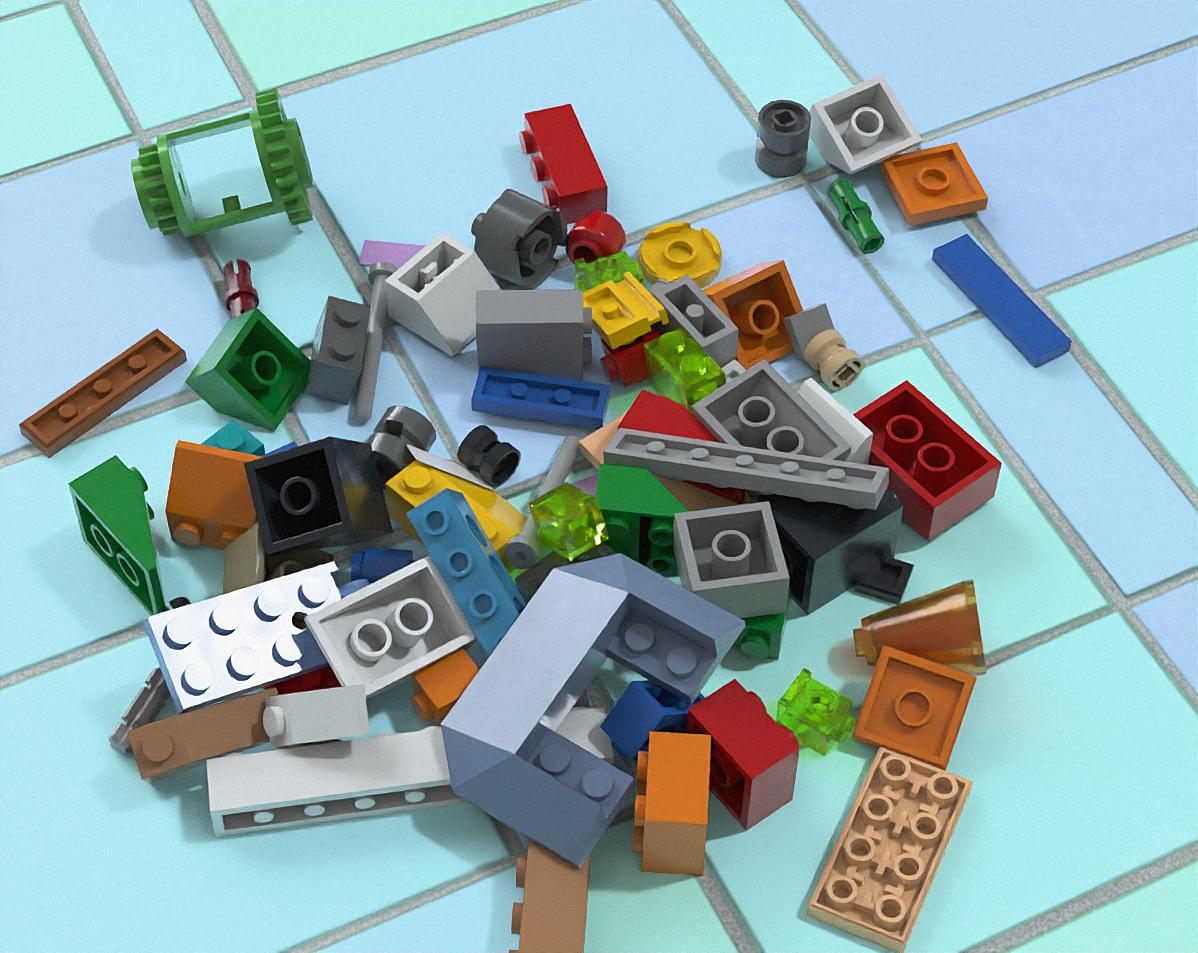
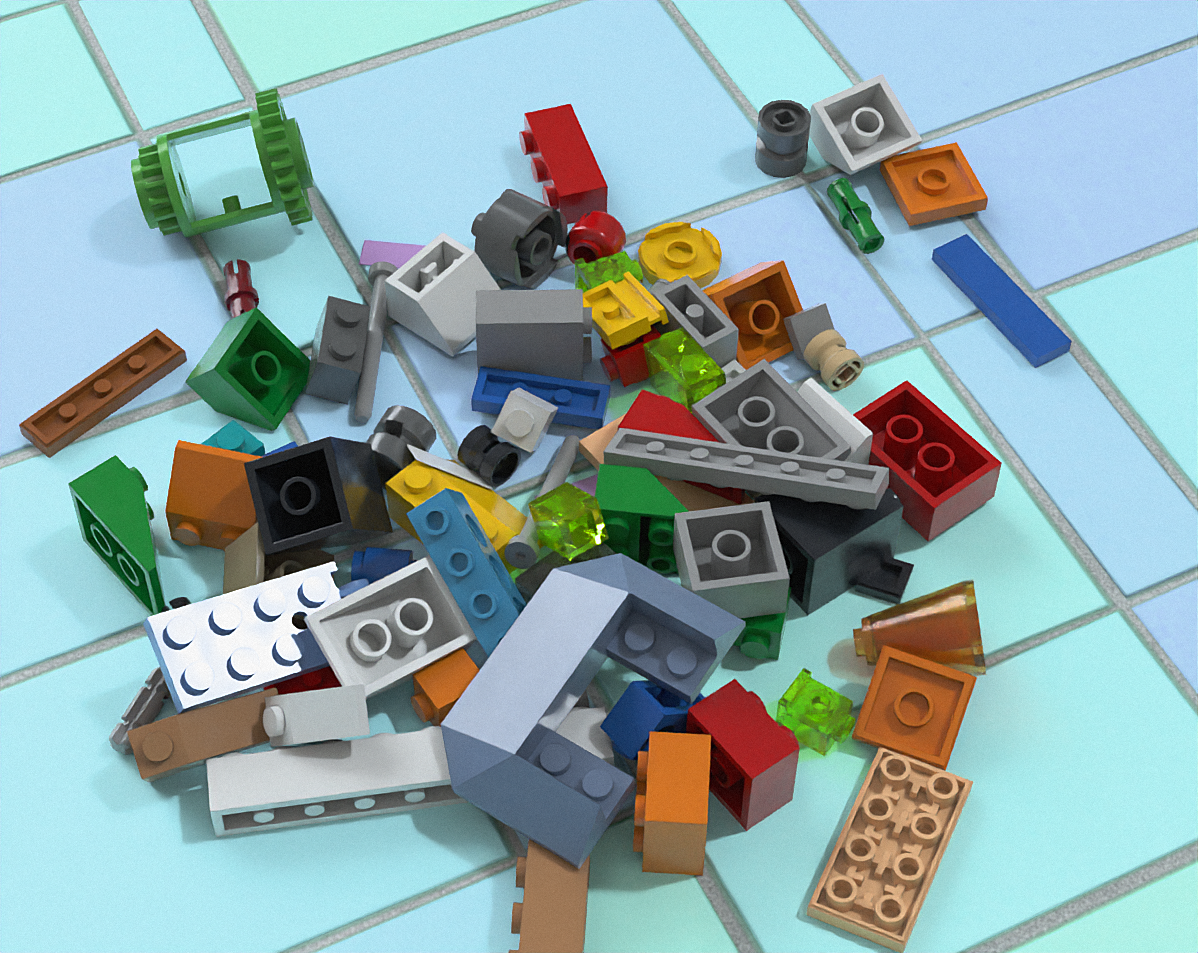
(524, 420): none -> white brick

